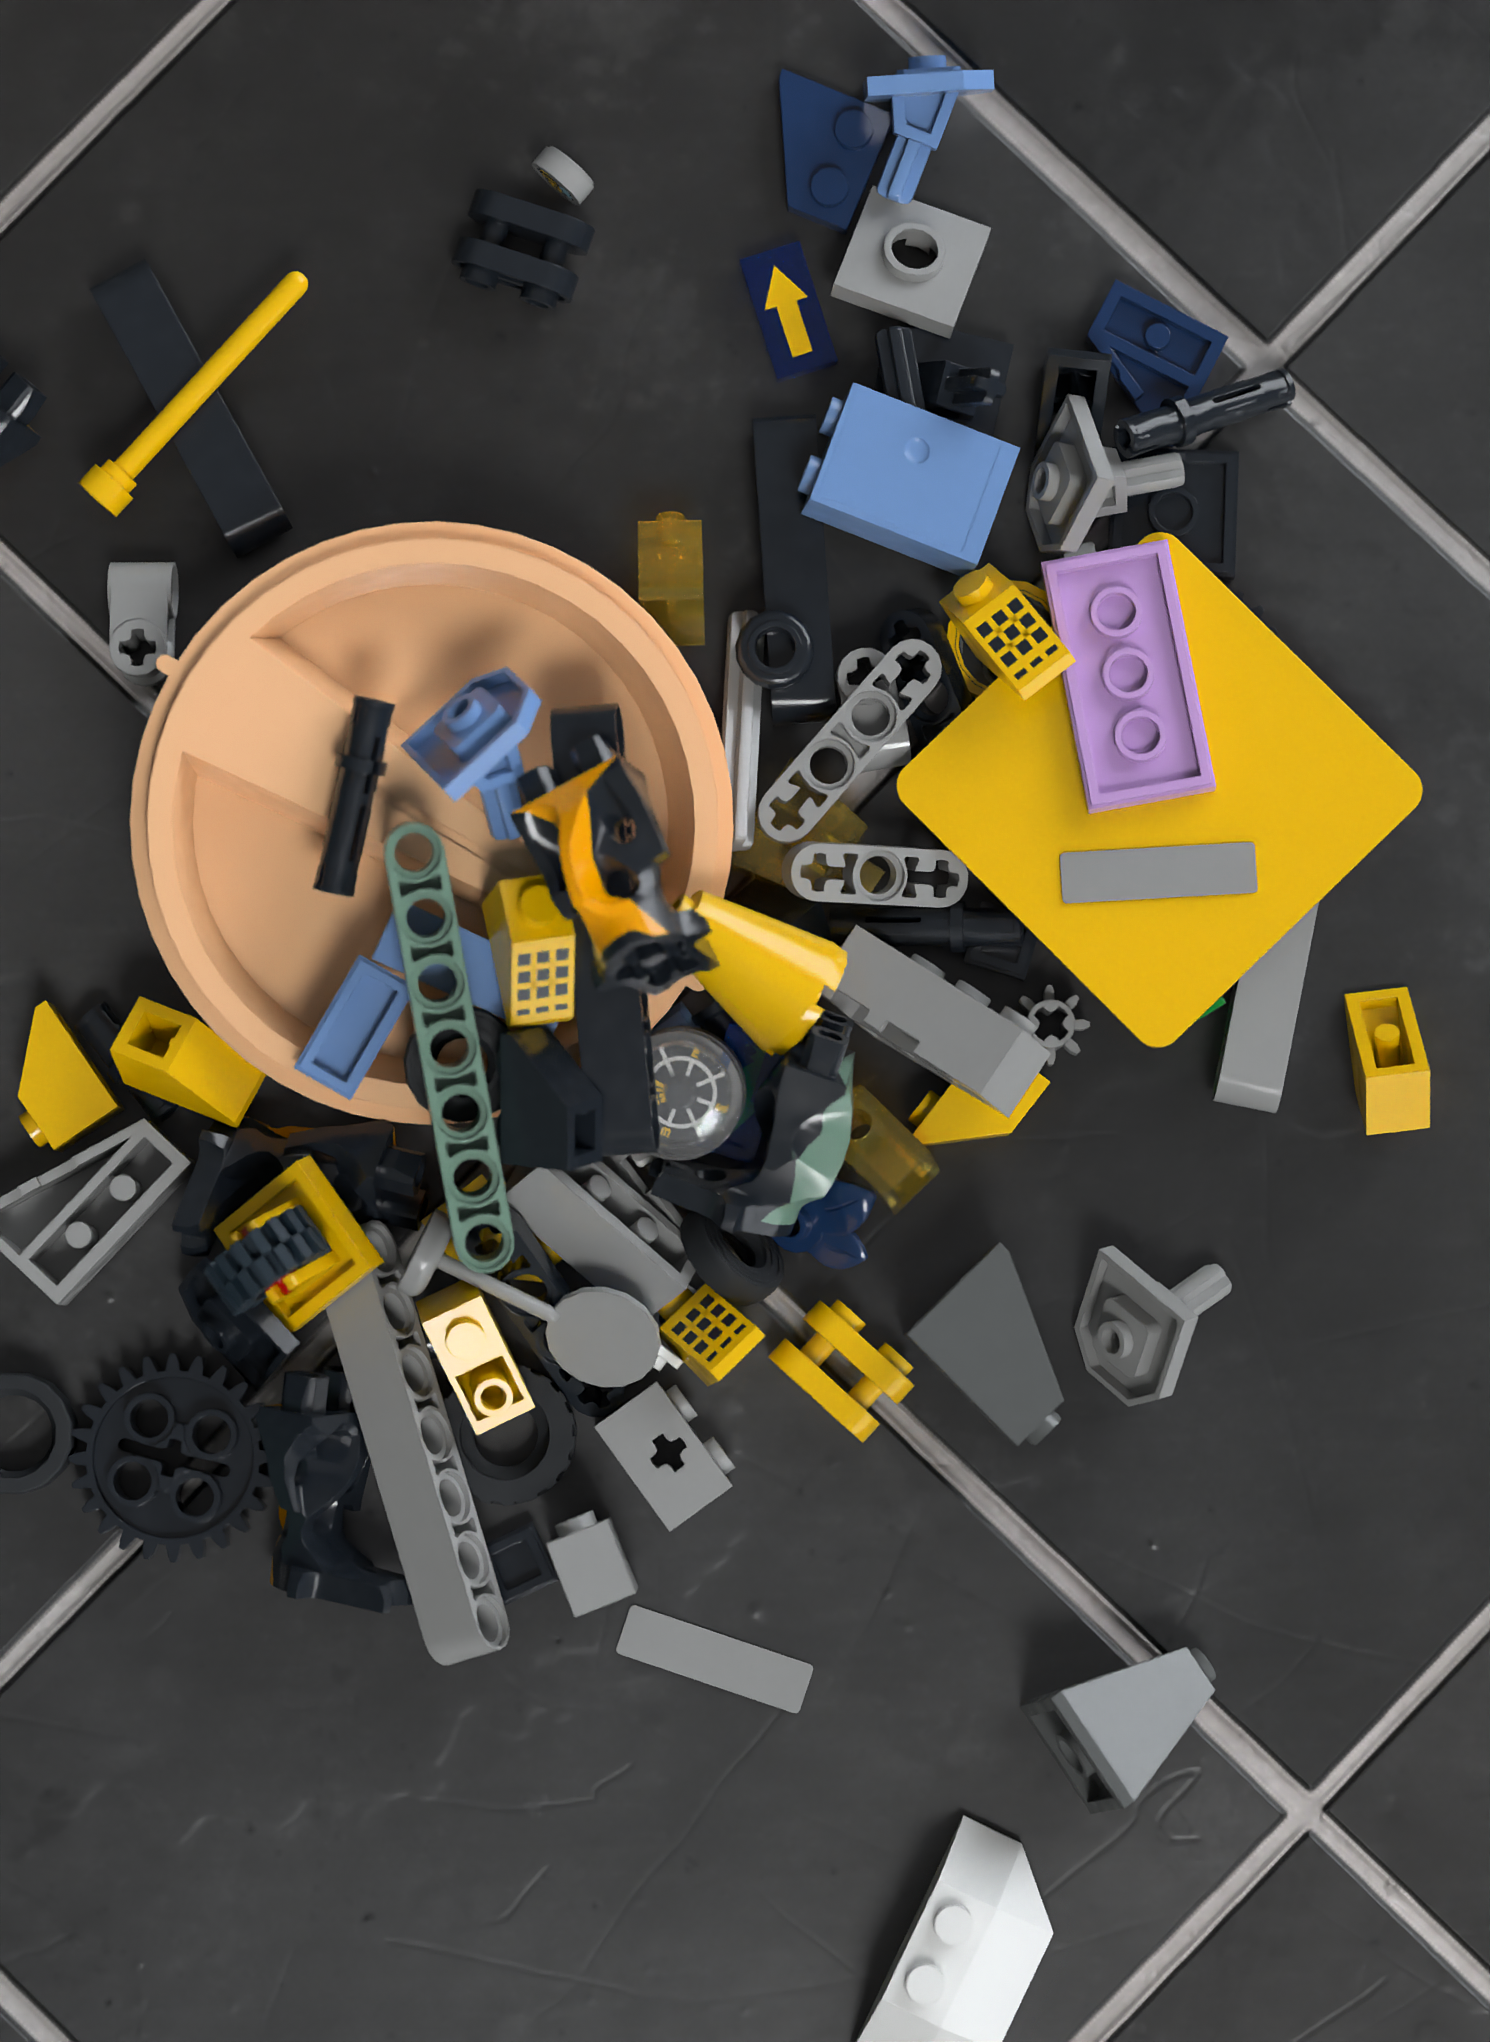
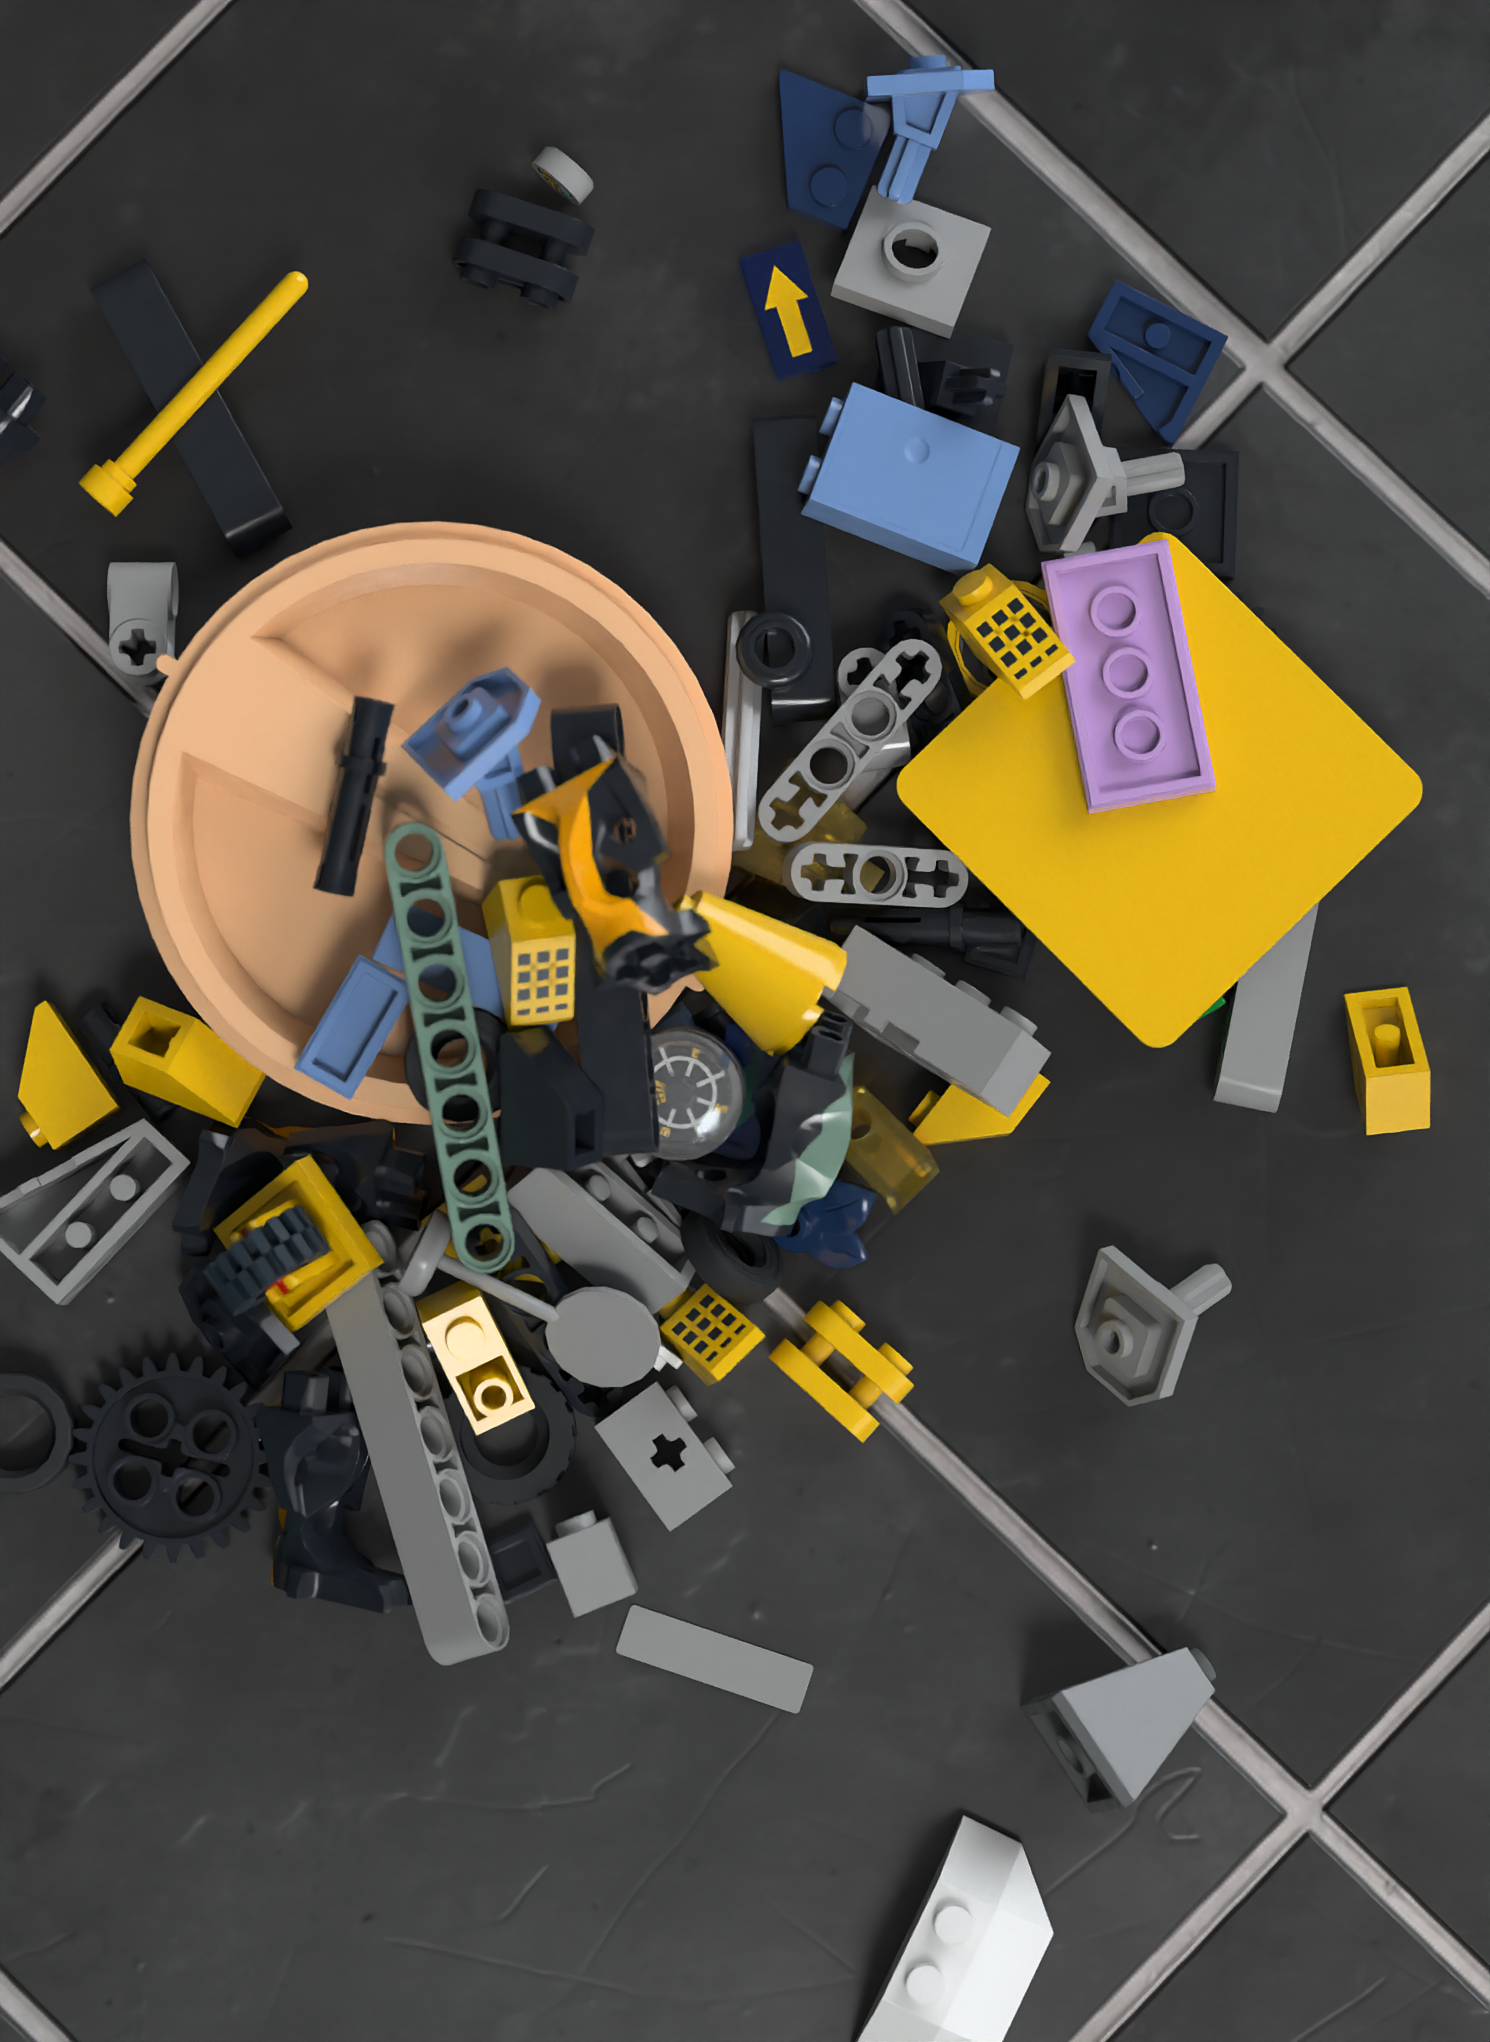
(673, 576): clear yellow piece -> none
(992, 1349): dark grey slope -> none
(1067, 1026): light grey gear -> none
(1158, 872): light grey sticker -> none
(1182, 420): black pin -> none

